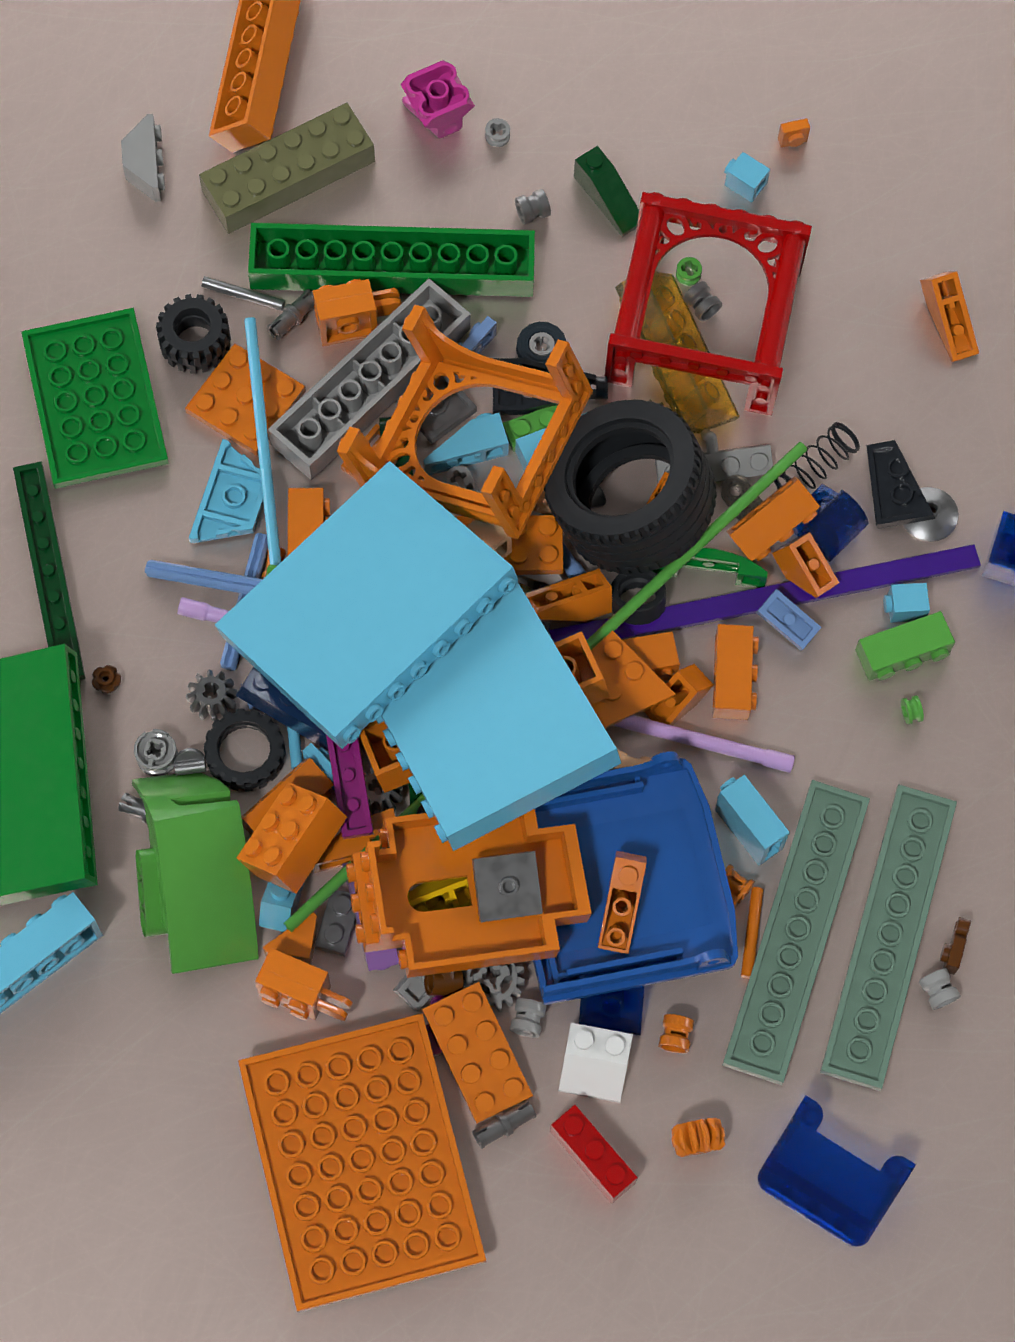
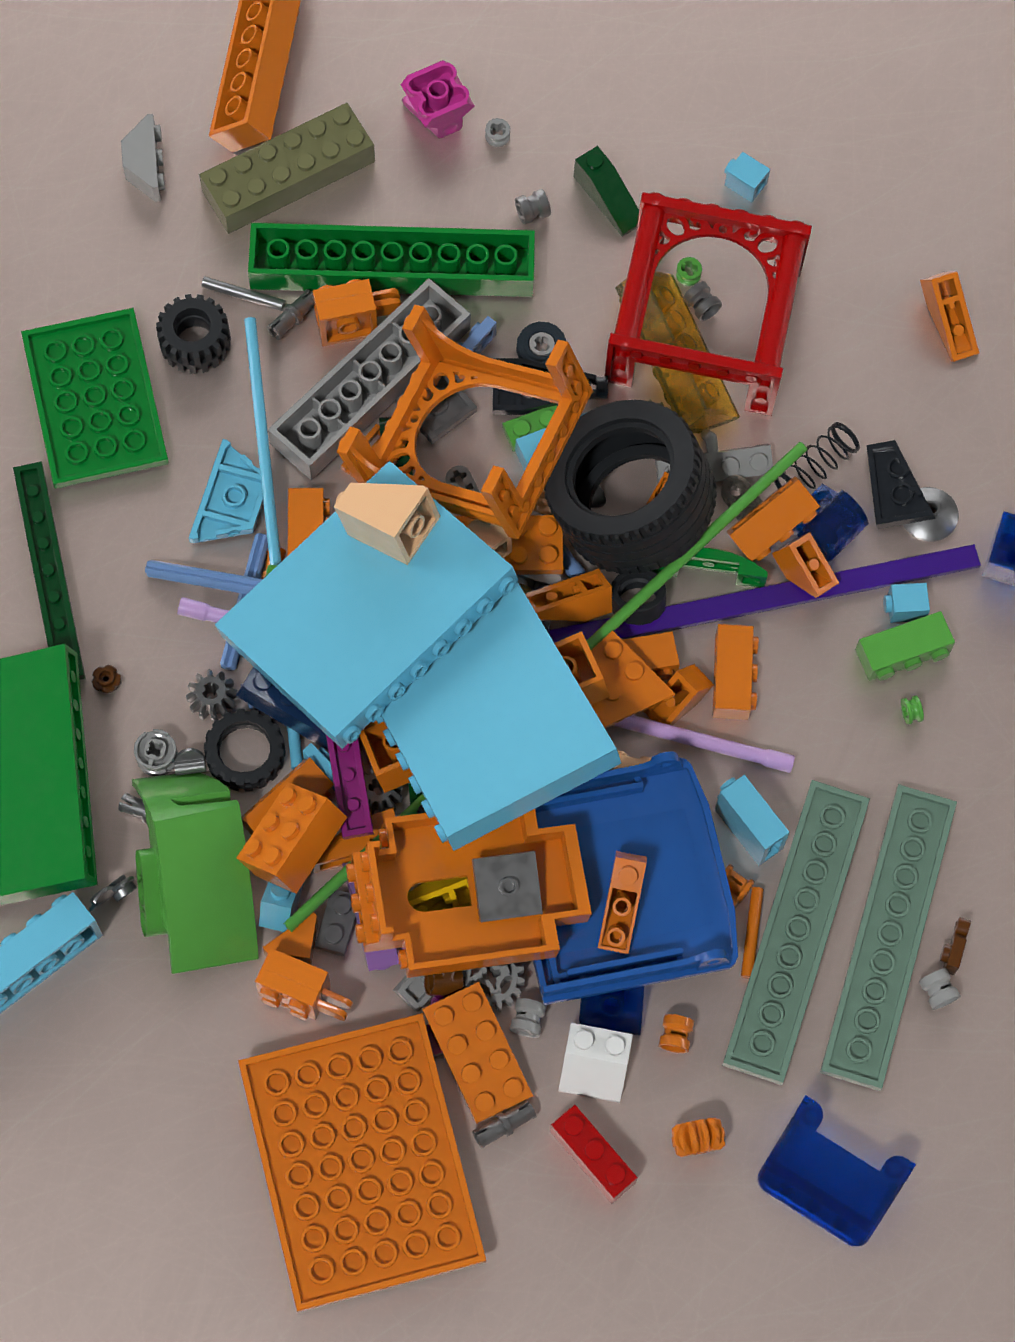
(118, 889): none -> flat silver plate
(227, 400): orange plate -> none
(388, 516): none -> light nougat slope
(474, 443): medium azure slope -> none
(788, 619): medium blue plate -> none
(794, 133): orange plate -> none

